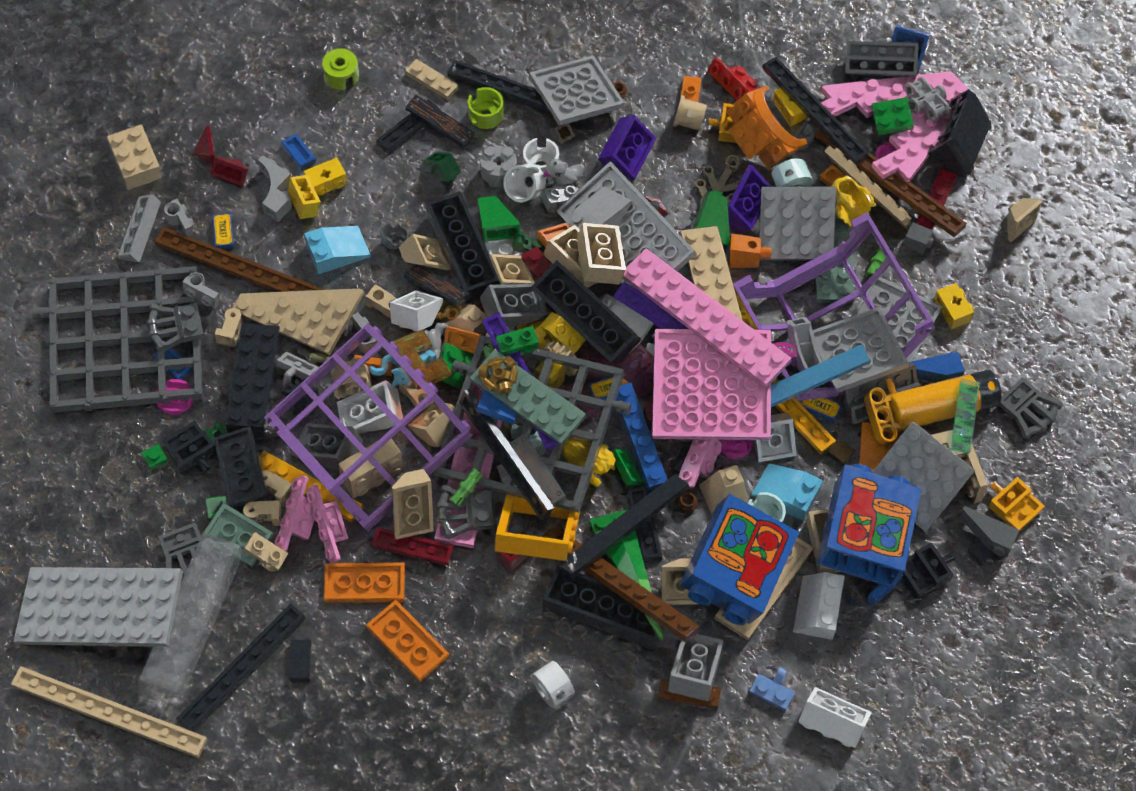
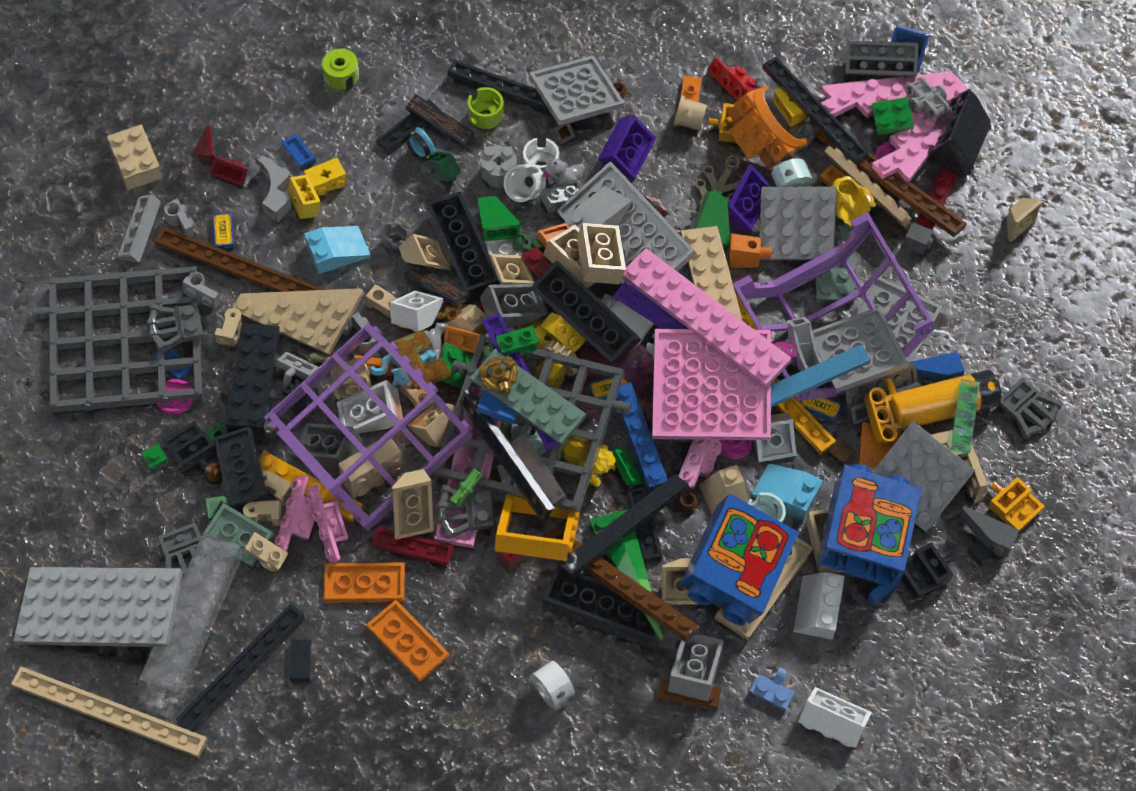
(213, 472): none -> reddish brown plate
(420, 144): none -> piece
(431, 79): tan plate -> none
(876, 262): bright green pin -> none
(955, 306): yellow brick -> none

